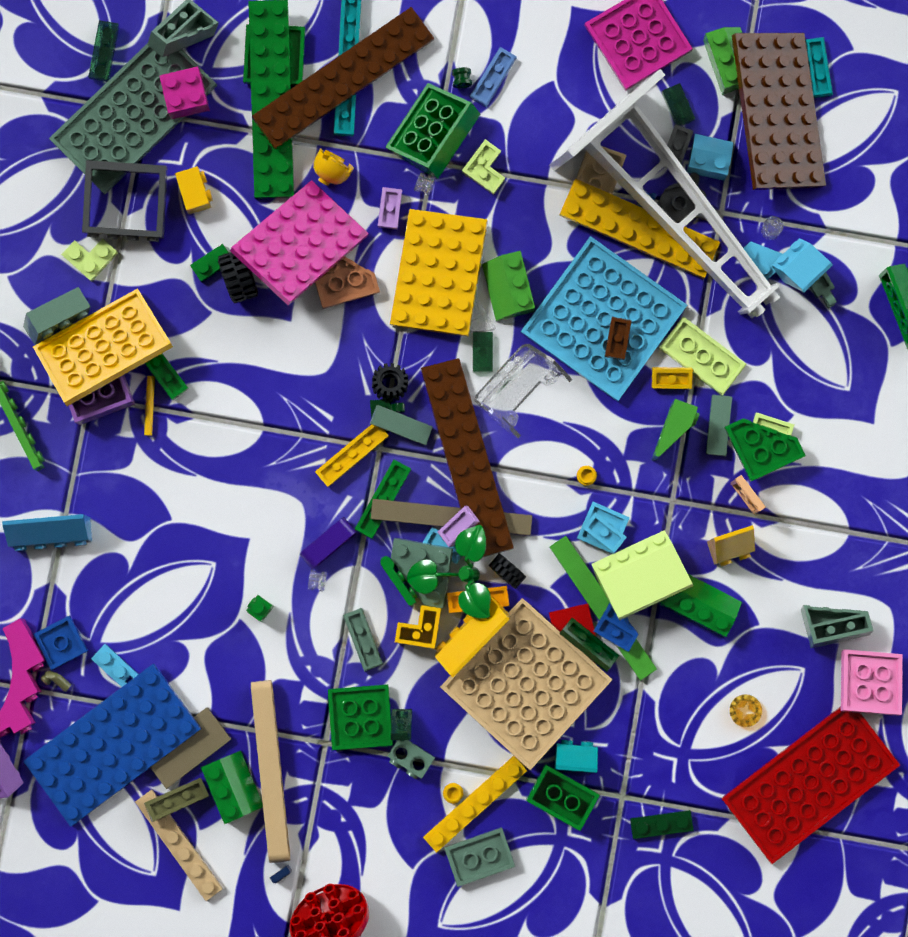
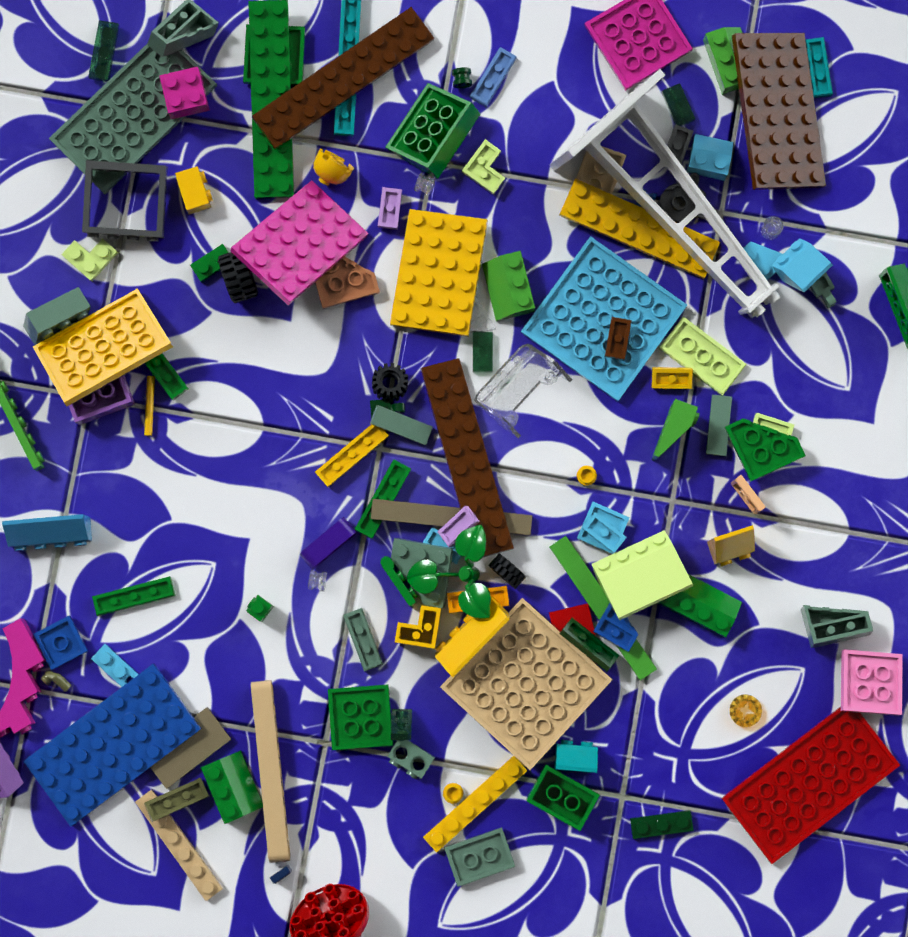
(133, 596): none -> green tile

